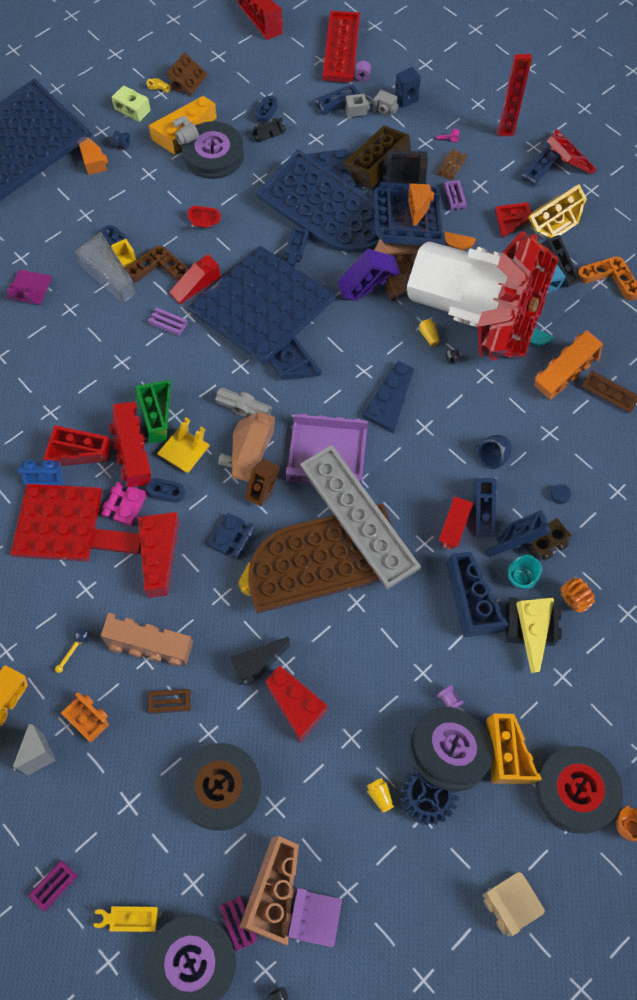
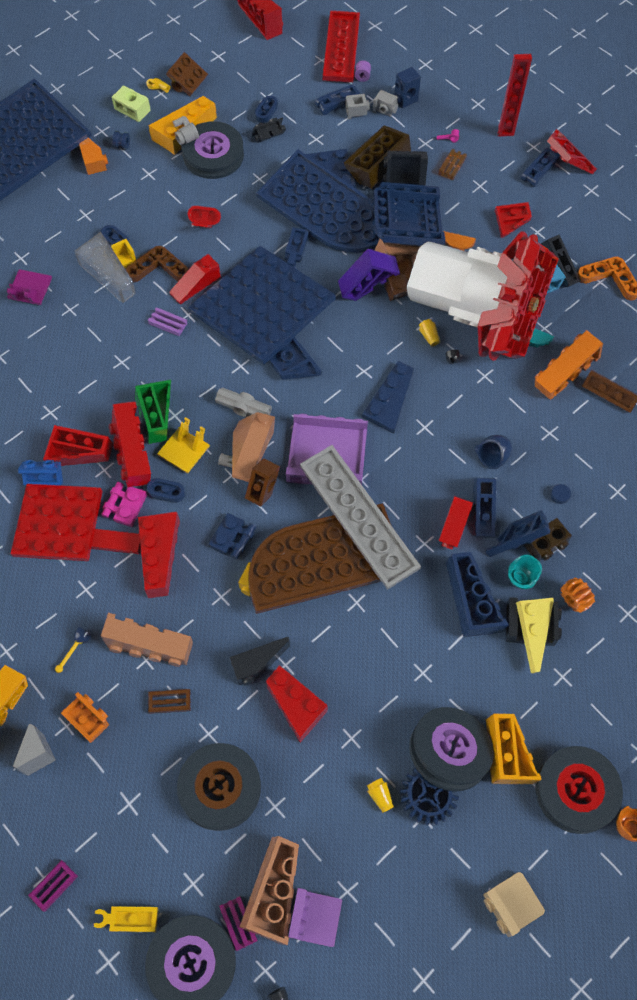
(419, 201): orange slope -> none
(450, 698): medium lavender bush -> none
(457, 205): medium lavender tile -> none
(559, 213): yellow wedge -> none

